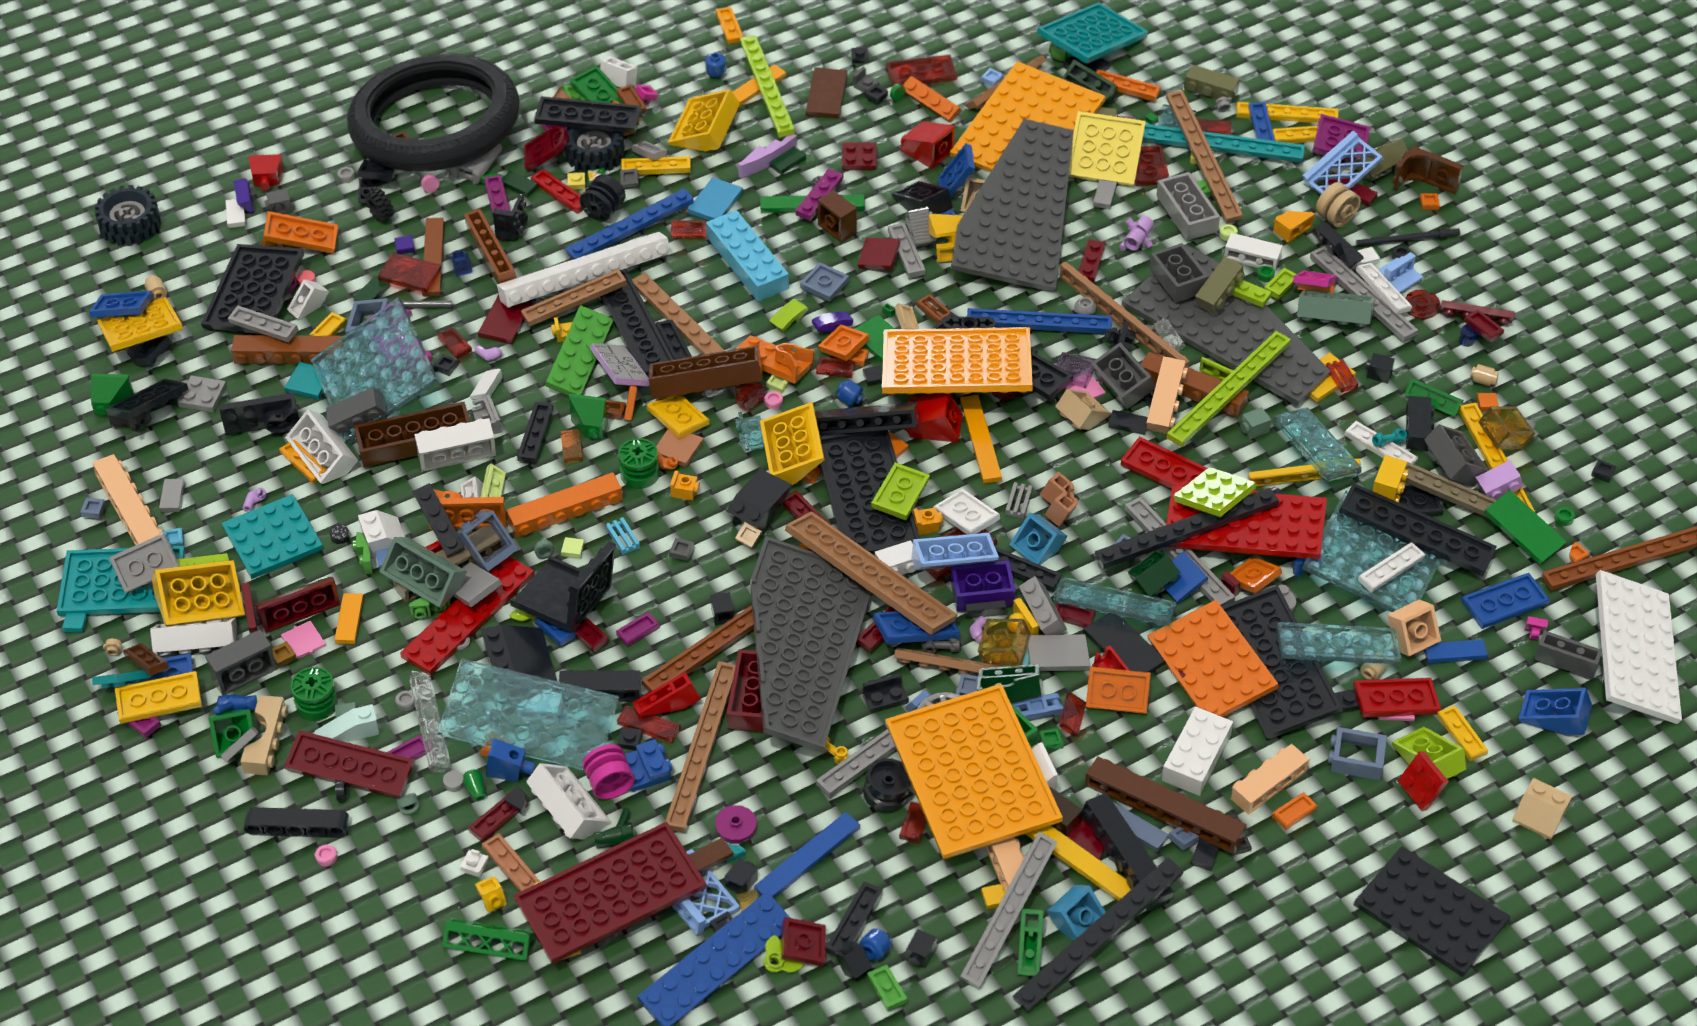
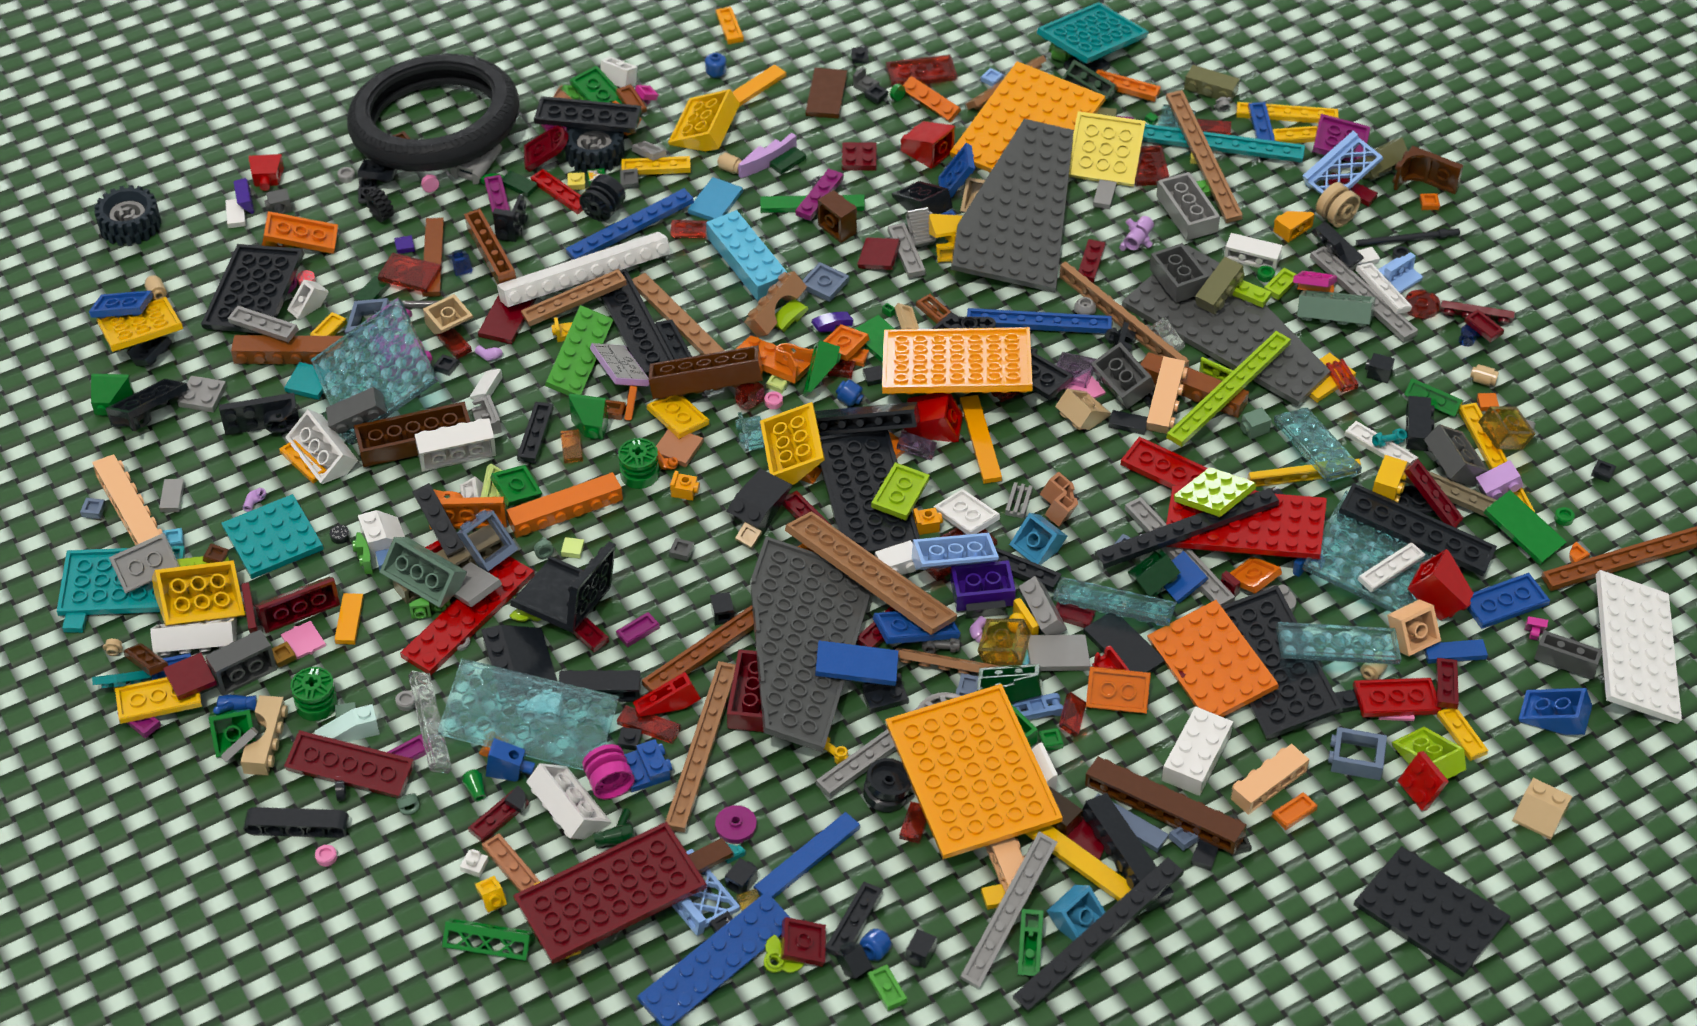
(189, 676): none -> dark red tile
(215, 554): none -> reddish brown tile
(446, 314): none -> tan slope
(453, 781): light grey tile -> none
(516, 485): none -> green plate
(556, 633): blue plate -> none
(610, 528): medium azure tile -> none
(729, 163): none -> tan brick
(762, 318): none -> medium nougat arch
(767, 86): lime plate -> none
(822, 361): none -> green slope
(856, 663): none -> blue tile
(916, 445): none -> plate
(916, 701): medium blue tile -> none
(1226, 230): yellowish green tile -> none
(1433, 493): none -> dark red plate
(1442, 585): none -> red slope
(1447, 683): none -> dark red plate

